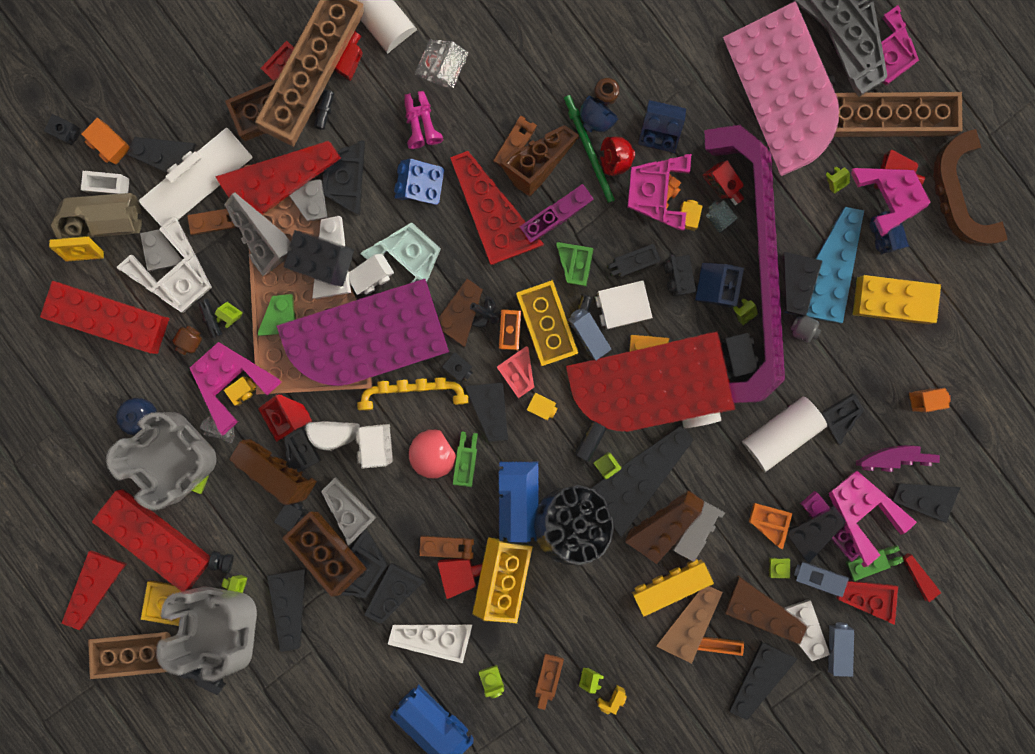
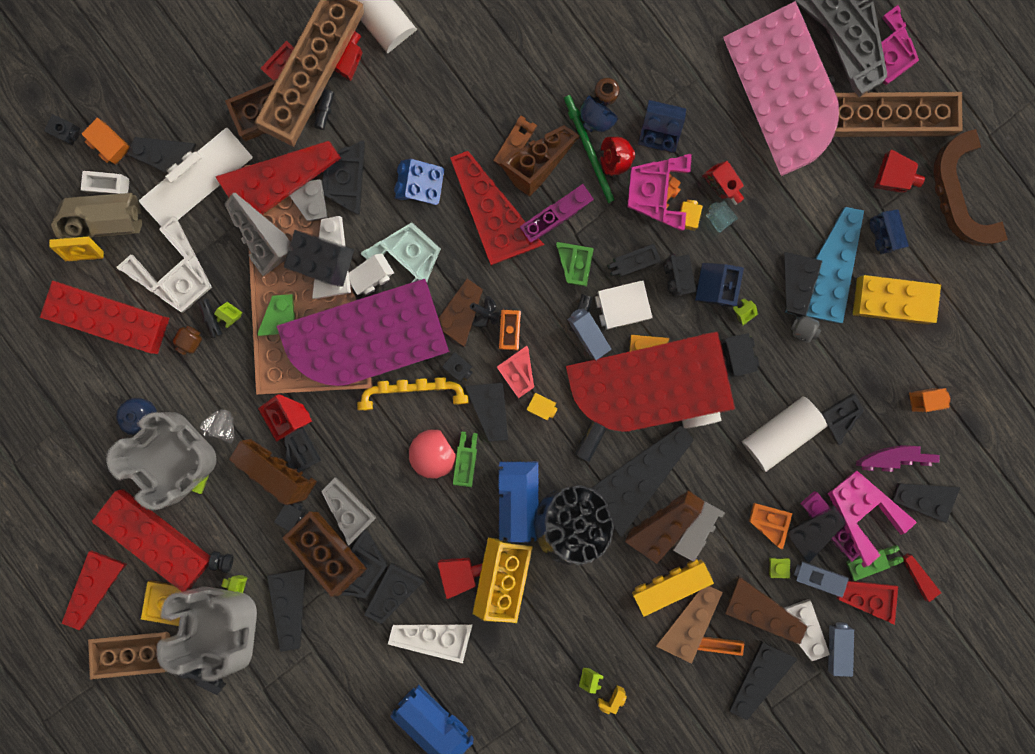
(158, 251): light grey wing -> none
(209, 222): dark orange plate -> none
(216, 371): dark pink wing -> none
(240, 390): yellow brick -> none
(332, 434): white brick -> none
(374, 445): white brick -> none
(413, 116): dark pink piece -> none
(441, 62): clear slope -> none
(446, 547): dark orange plate -> none
(492, 681): lime bracket -> none
(546, 323): yellow brick -> none
(548, 679): dark orange hinge -> none
(607, 465): lime panel -> none
(772, 373): magenta arch -> none
(839, 179): lime tile -> none
(900, 190): dark pink wing -> none

